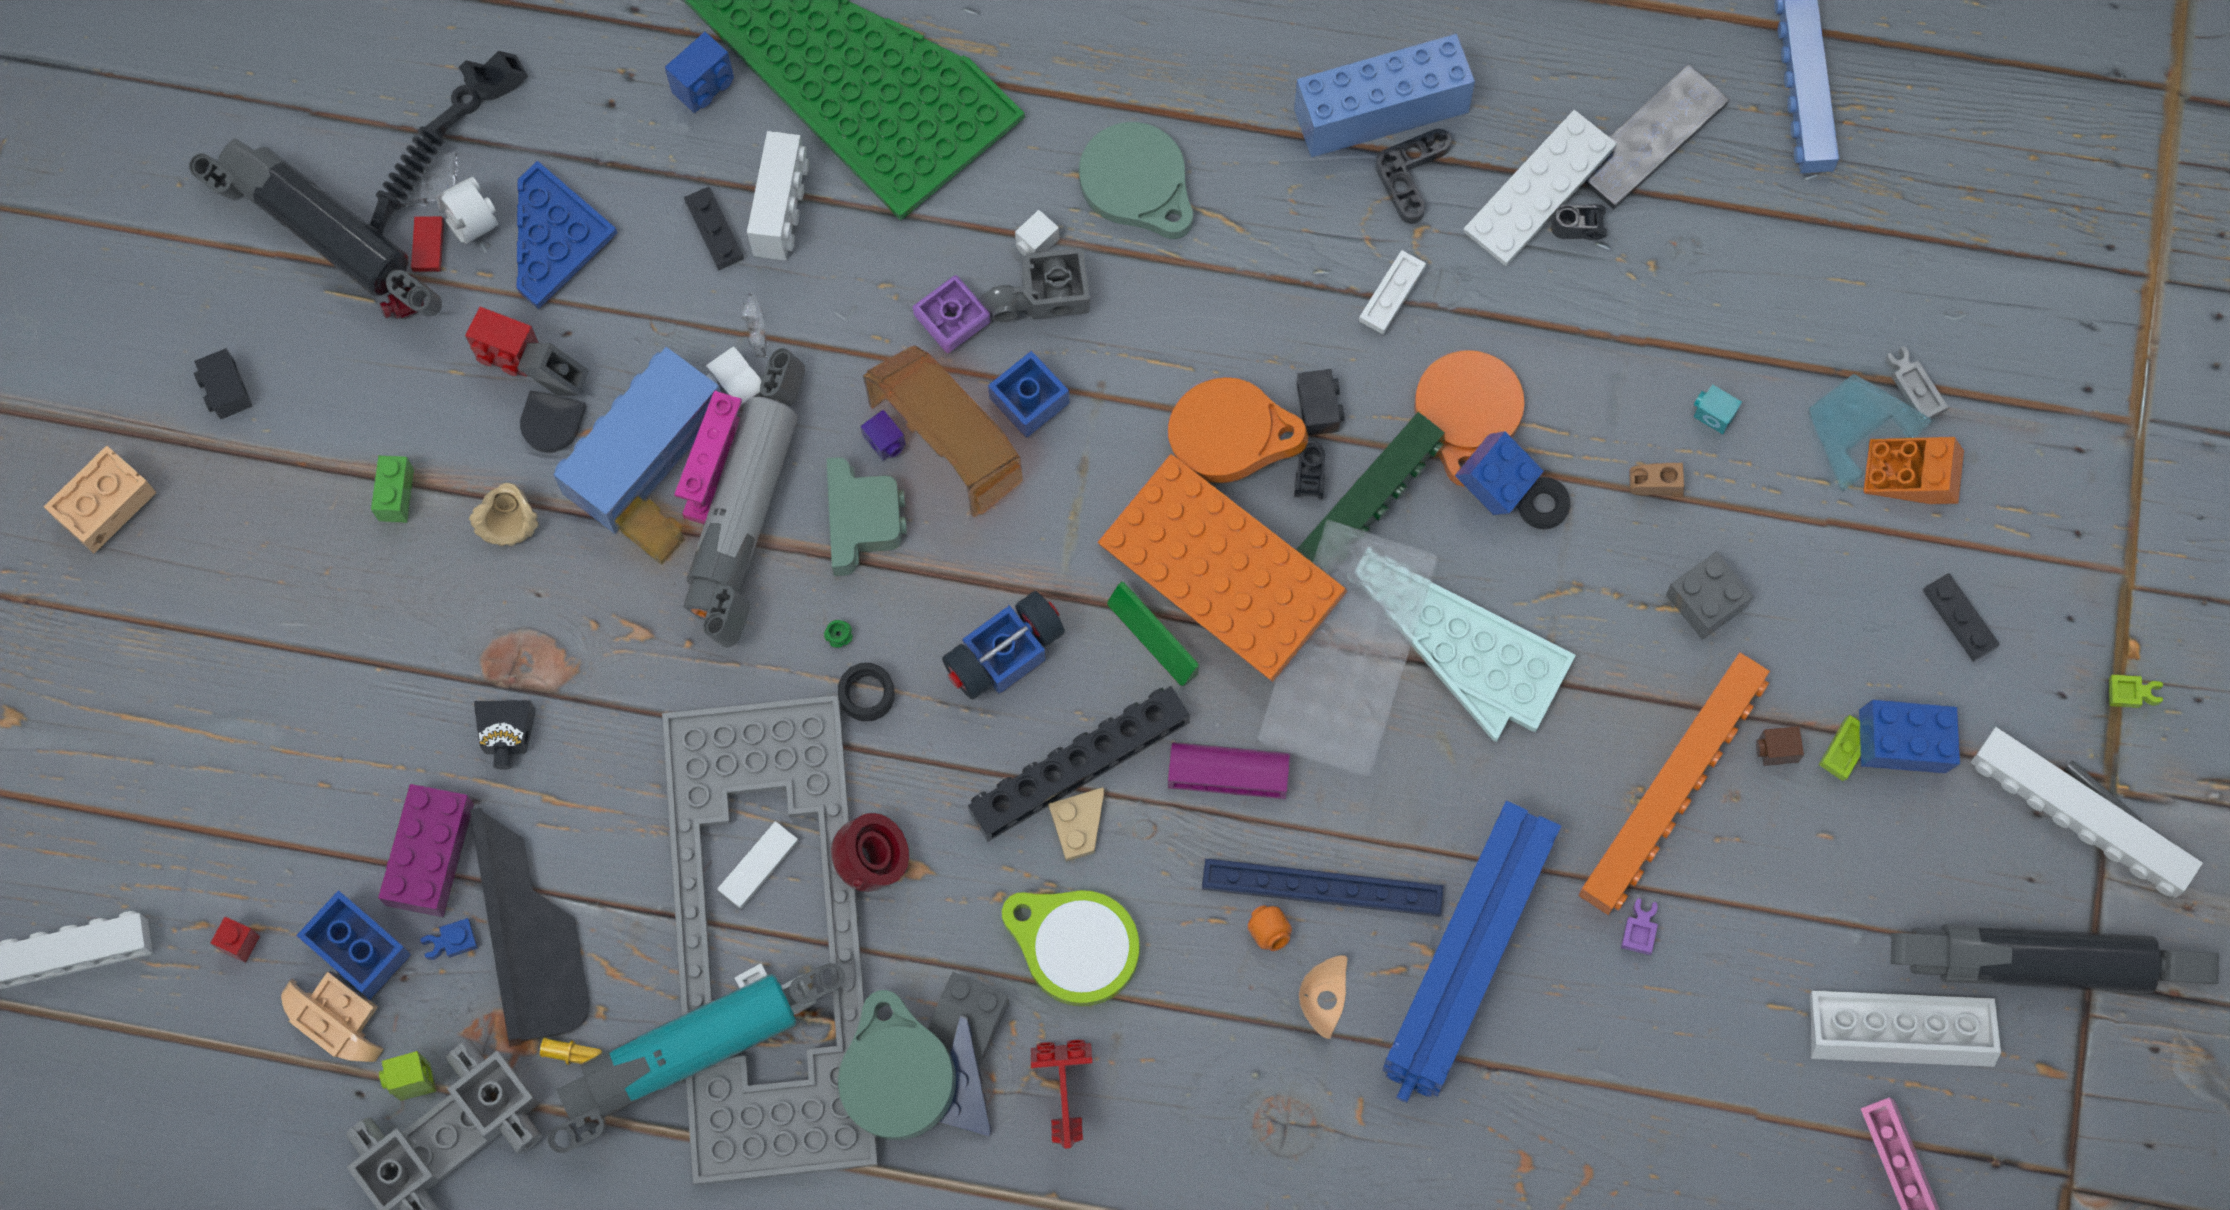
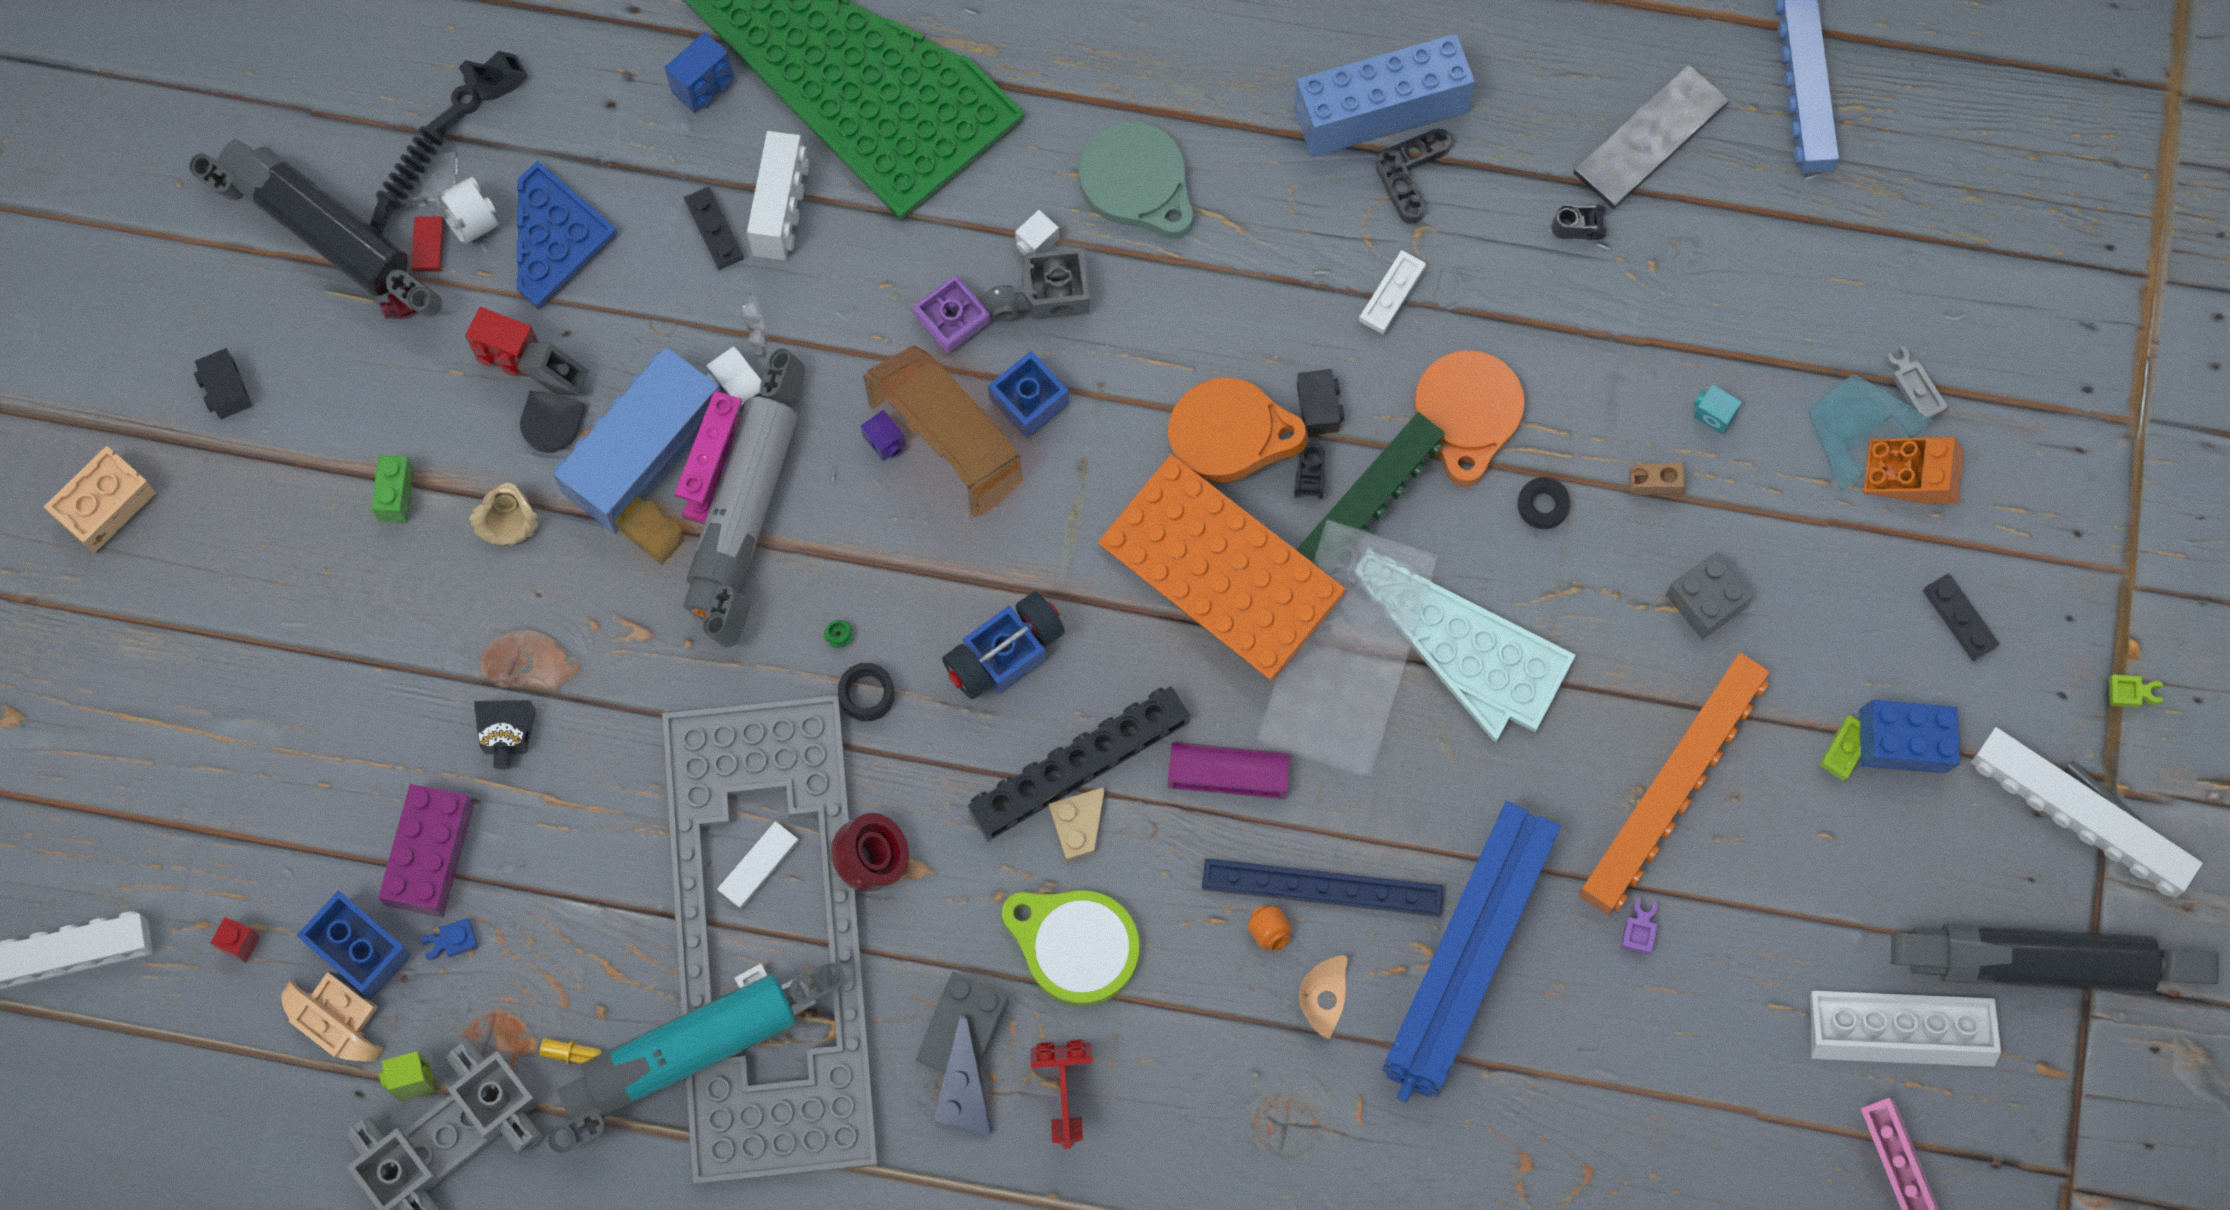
(531, 940): black piece -> none
(861, 515): sand green brick -> none
(895, 1073): sand green piece -> none
(1153, 634): green slope -> none
(1499, 473): blue brick -> none
(1540, 187): white plate -> none
(1780, 746): reddish brown brick -> none

